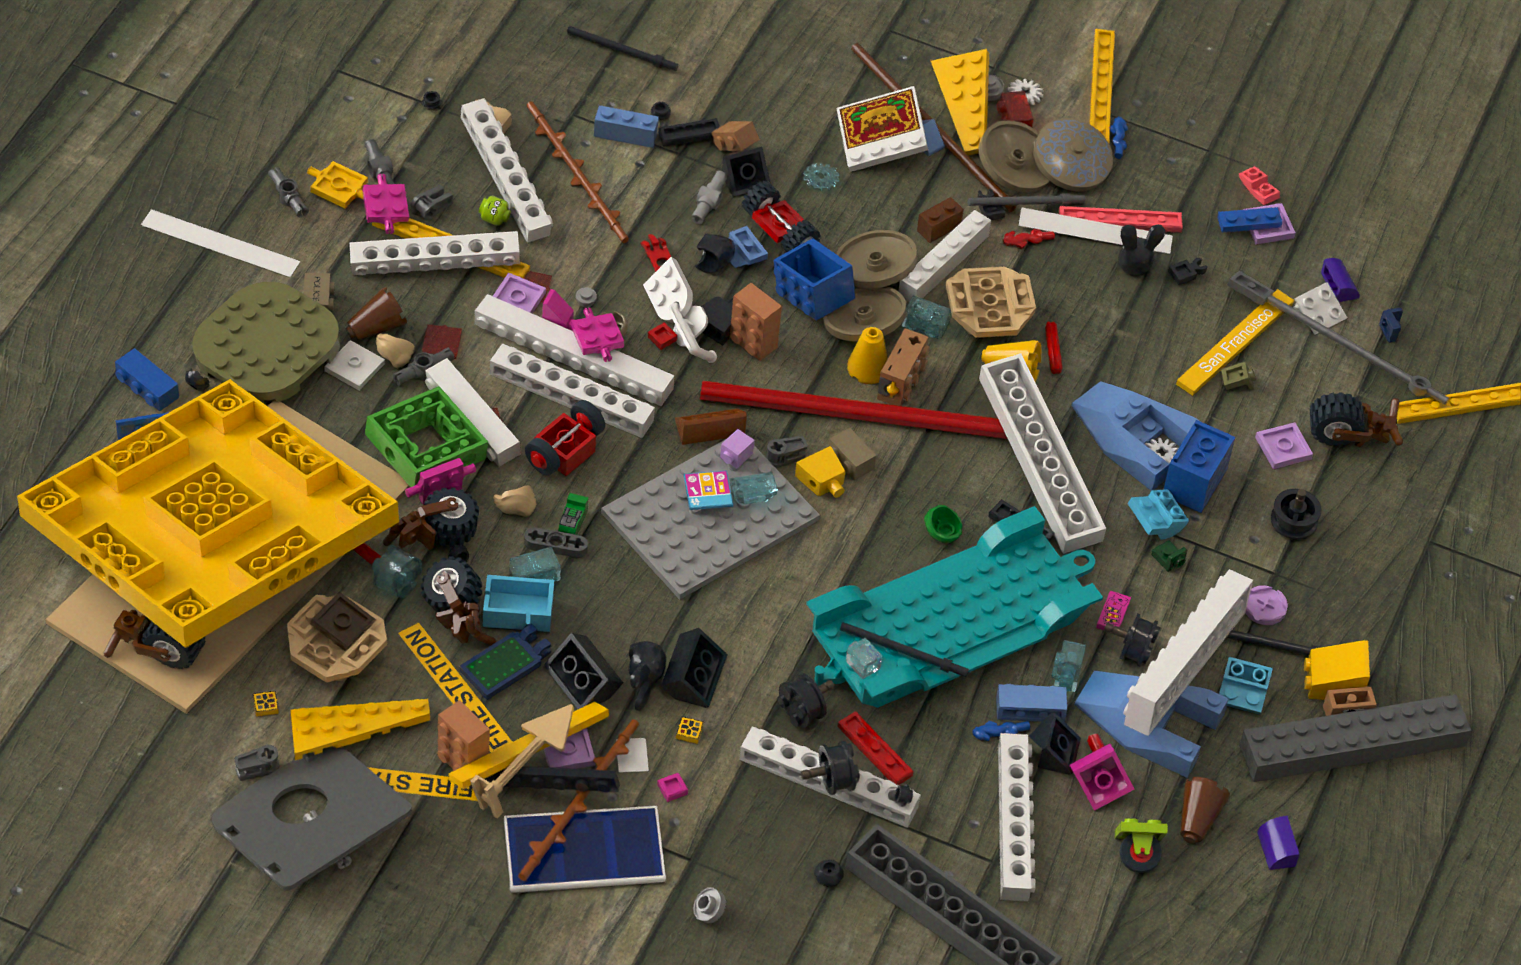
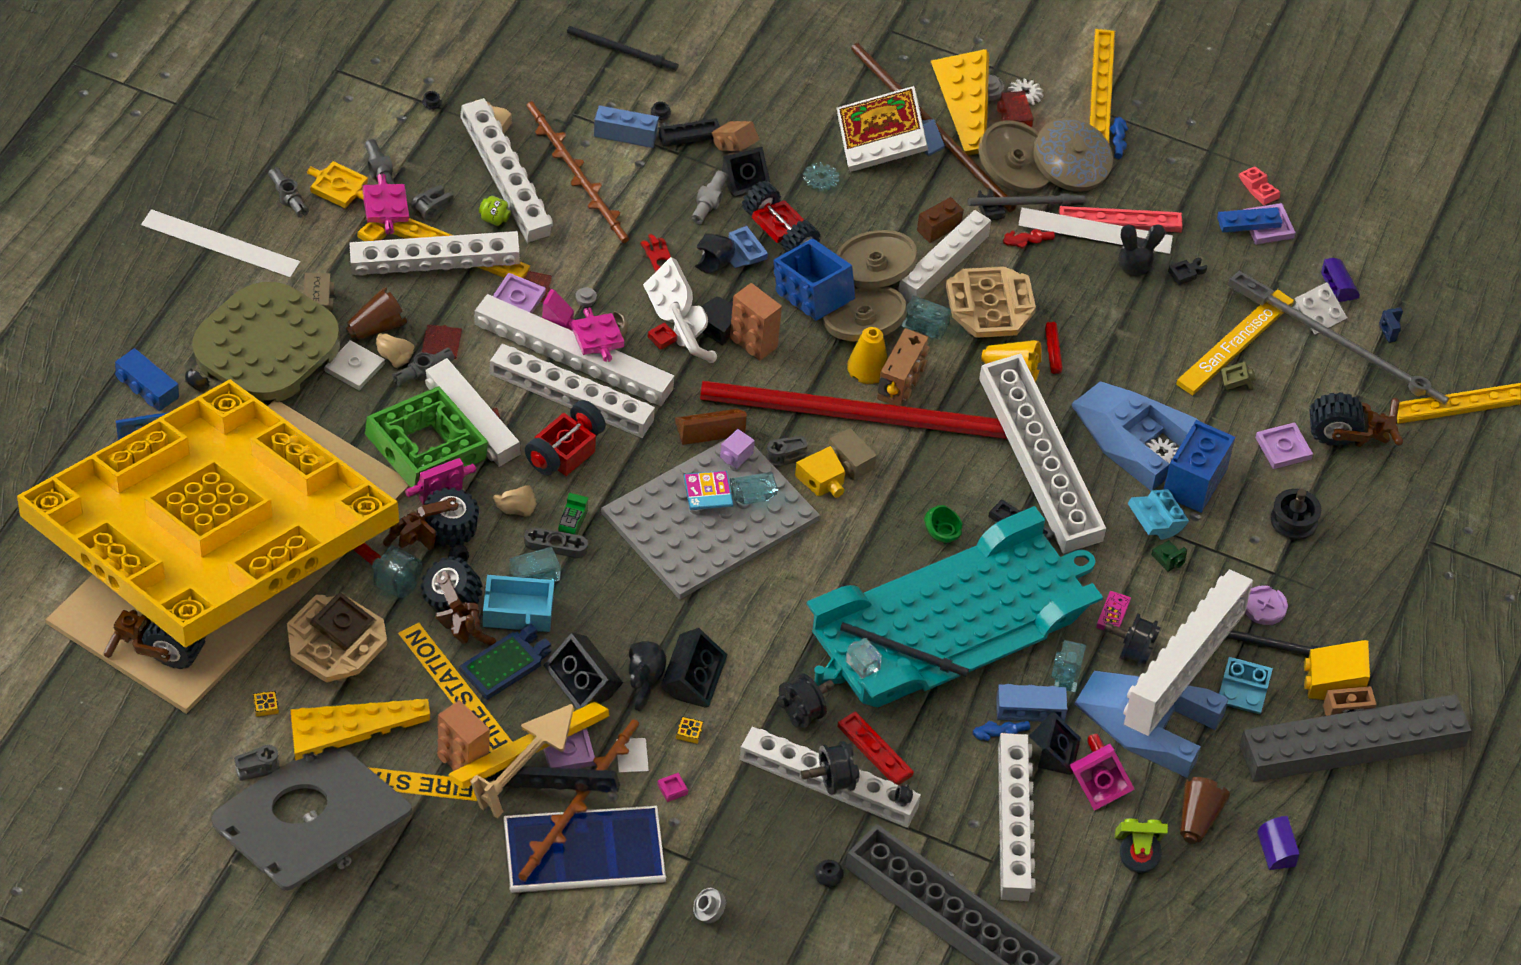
(371, 232): none -> yellow tile

